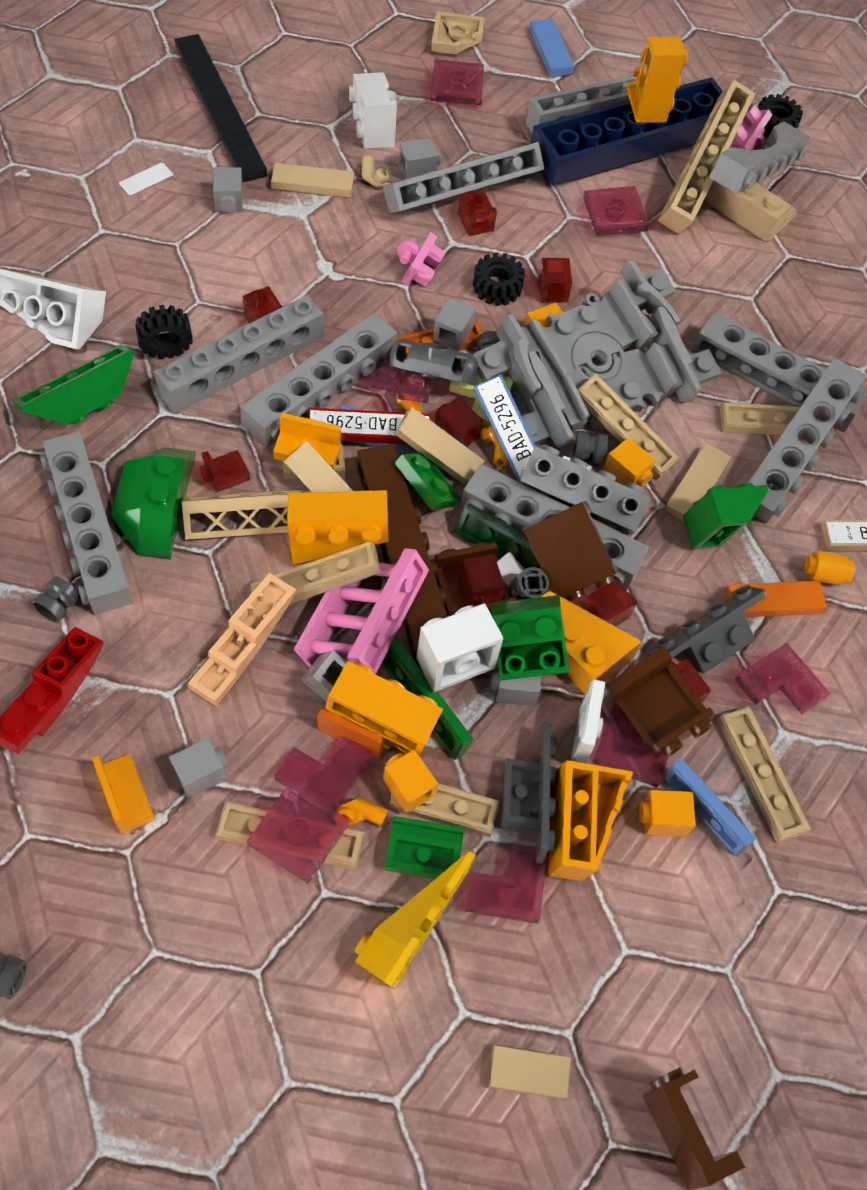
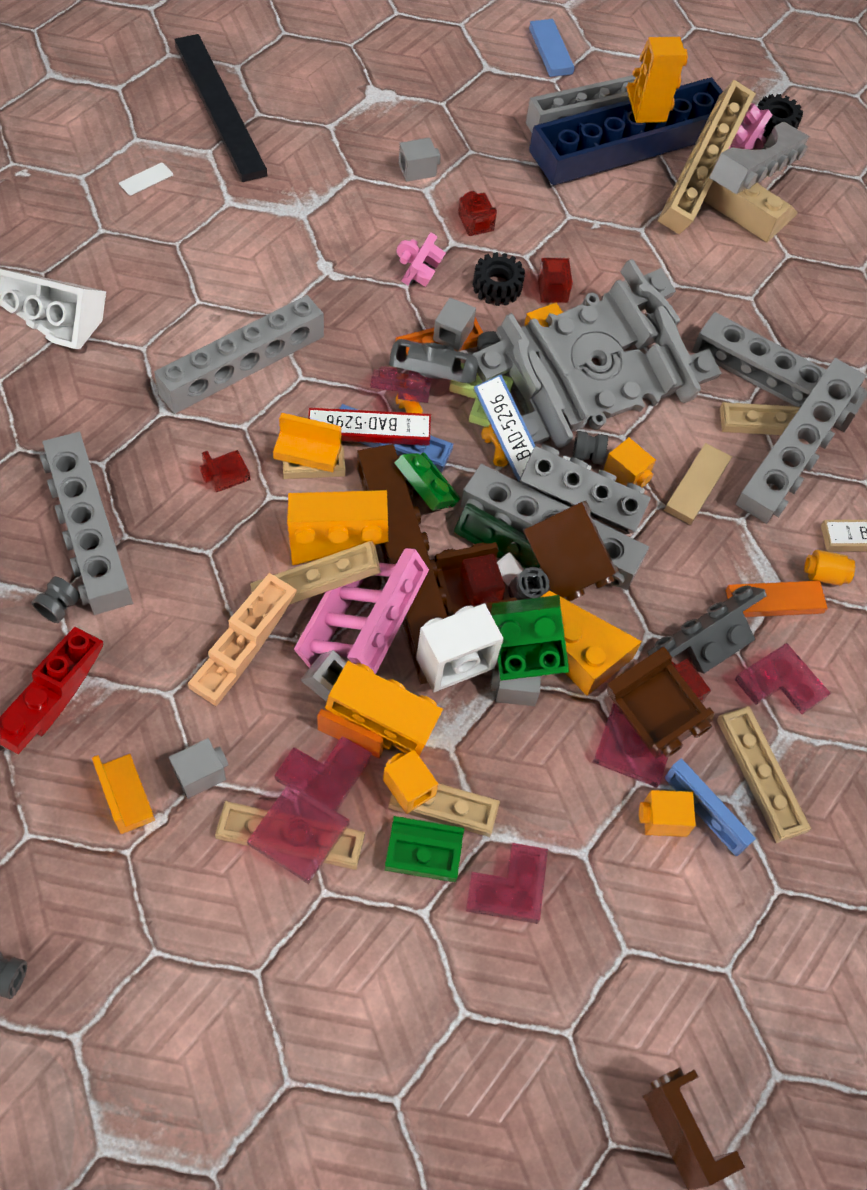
(81, 389): green wedge -> none
(151, 500): green wedge -> none
(162, 320): black tyre -> none
(228, 189): light grey brick -> none
(237, 502): tan fence -> none
(259, 304): clear red brick -> none
(312, 180): tan tile -> none
(315, 471): tan tile -> none
(320, 377): light grey brick -> none
(360, 810): light orange arm -> none
(373, 110): white wedge -> none
(373, 176): tan arm -> none
(402, 935): yellow wedge -> none
(407, 672): green tile -> none
(438, 446): tan tile -> none
(456, 32): tan plate -> none
(457, 82): clear pink plate -> none
(459, 421): clear red brick -> none
(463, 177): light grey brick -> none
(527, 794): dark grey bracket -> none
(529, 1072): tan tile -> none
(583, 817): light orange wedge -> none
(588, 722): white plate -> none
(610, 603): clear red brick -> none
(615, 211): clear pink plate -> none
(625, 423): tan tile -> none
(722, 514): green slope -> none

